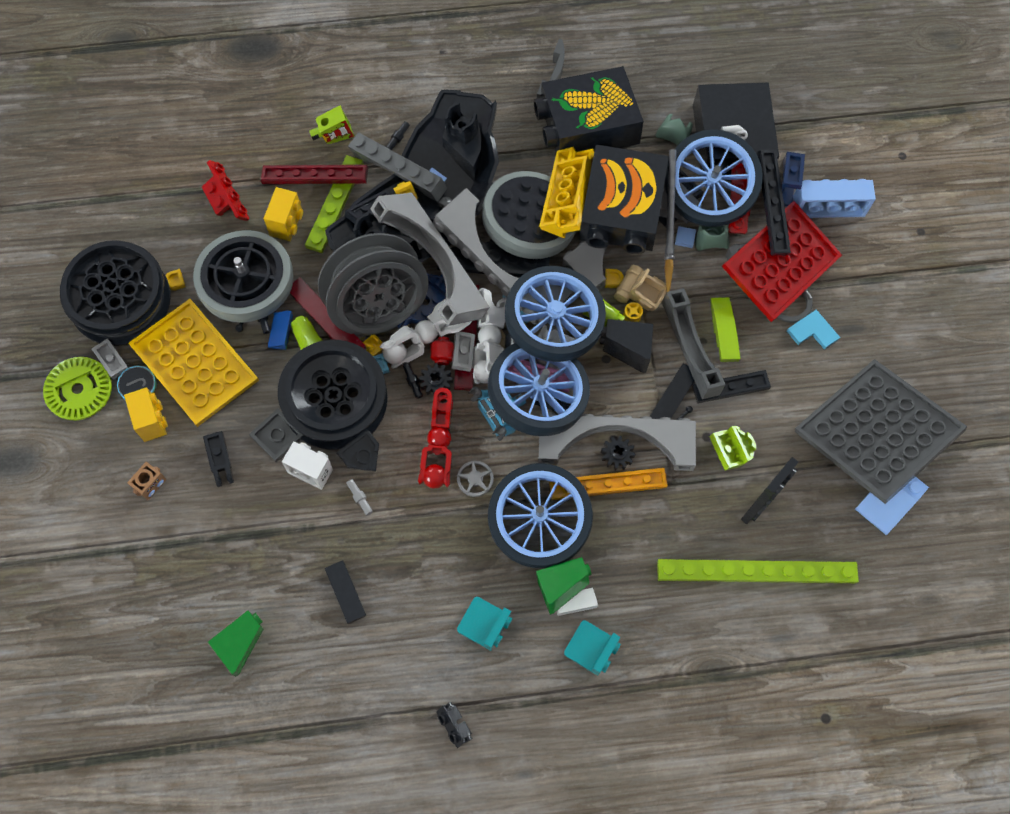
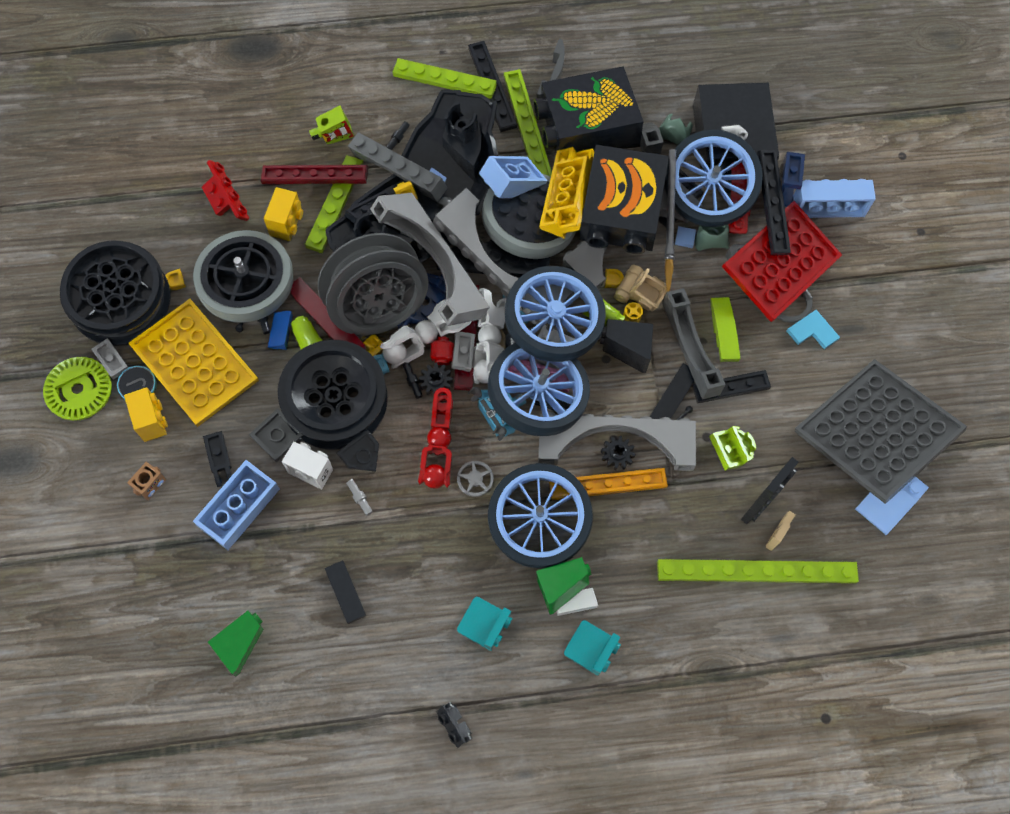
(236, 505): none -> light blue brick
(444, 78): none -> lime plate
(486, 69): none -> black tile
(511, 175): none -> light blue slope
(526, 121): none -> lime plate
(651, 139): none -> dark grey slope
(780, 531): none -> tan tile

